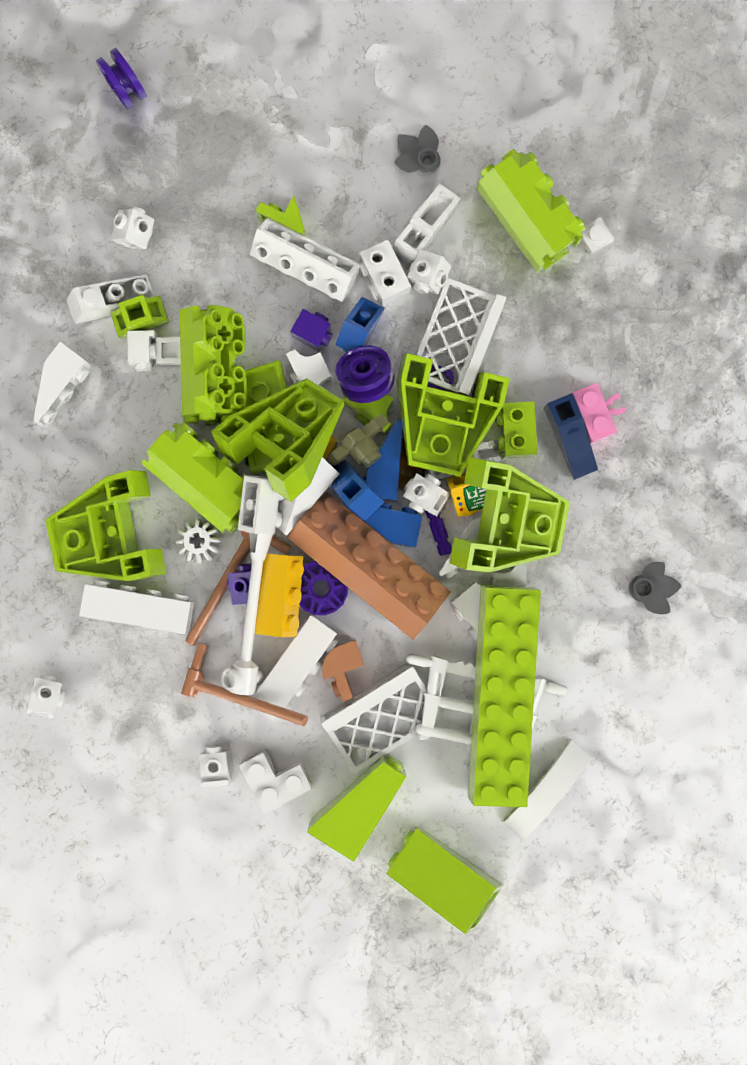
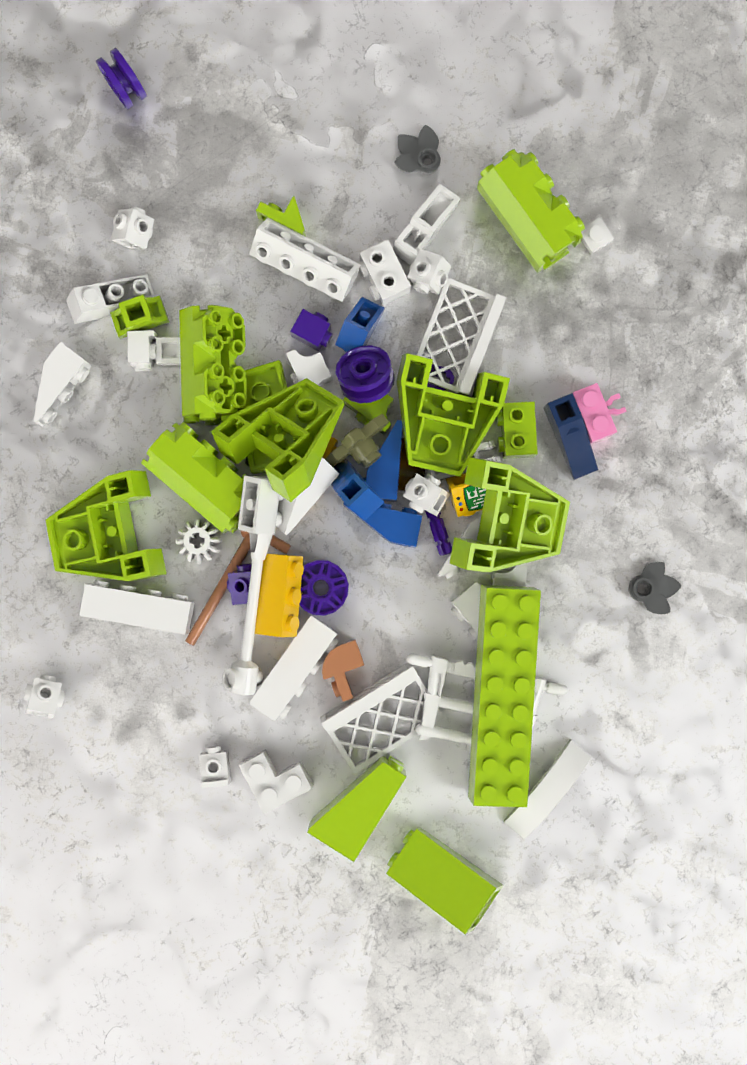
(195, 683): nougat bar -> none
(369, 565): nougat brick -> none

